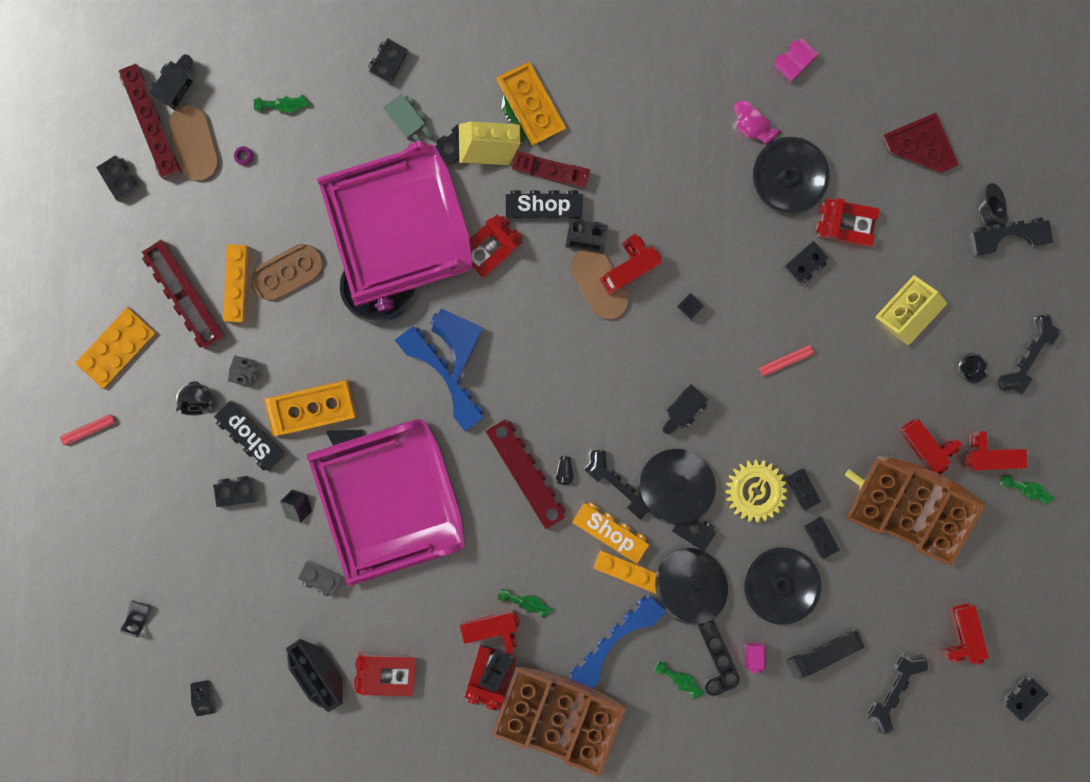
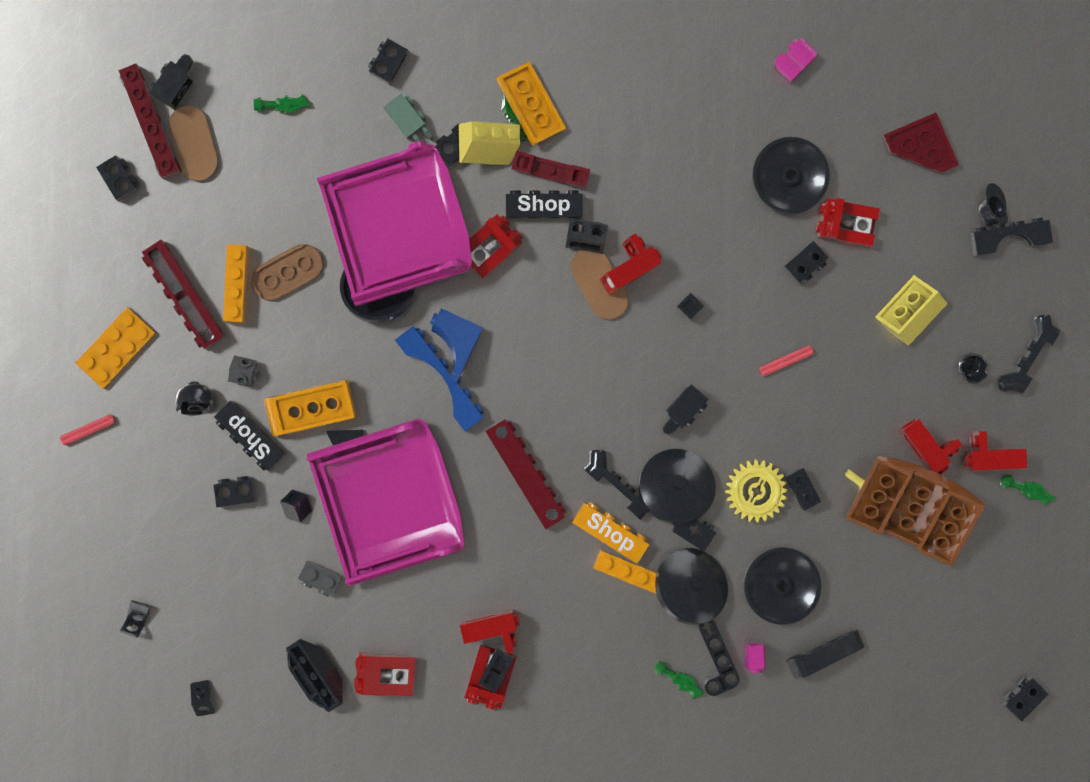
(243, 149): magenta plate -> none
(384, 304): magenta plate -> none
(530, 604): green piece -> none
(559, 718): dark orange slope -> none
(564, 472): black cone -> none
(645, 615): blue arch -> none
(753, 124): dark pink hair -> none
(821, 537): black brick -> none
(878, 712): black plate -> none
(969, 634): red brick -> none

